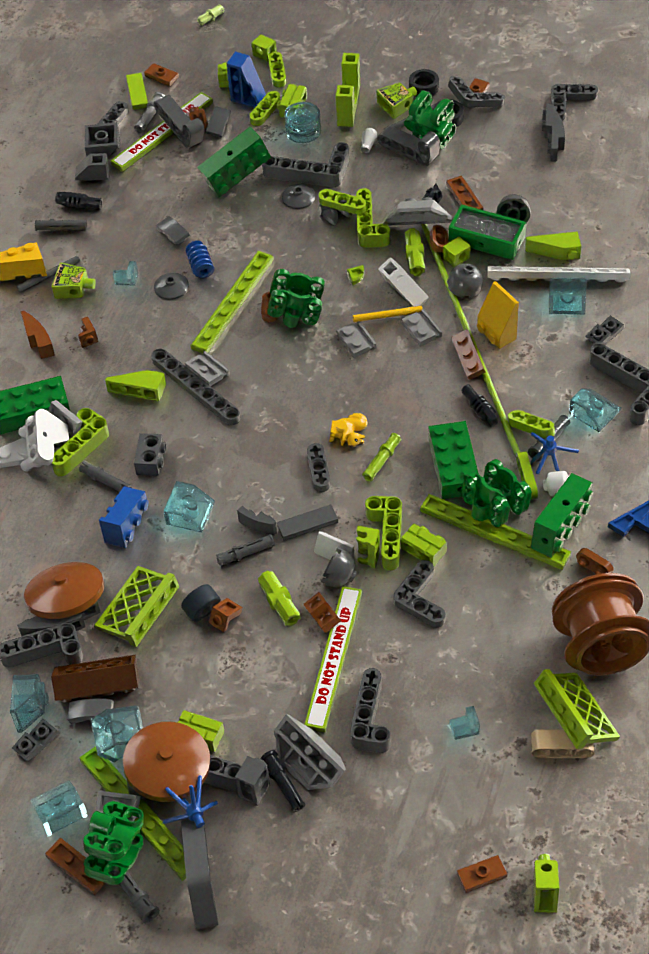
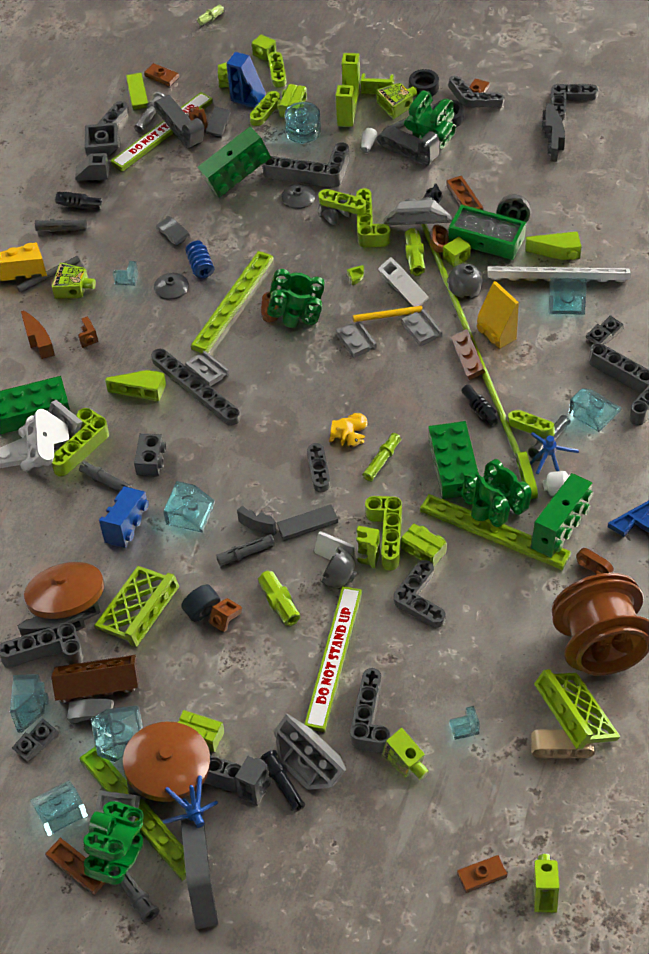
(322, 612): dark orange slope -> none
(370, 85): none -> lime hinge
(405, 755): none -> lime torso

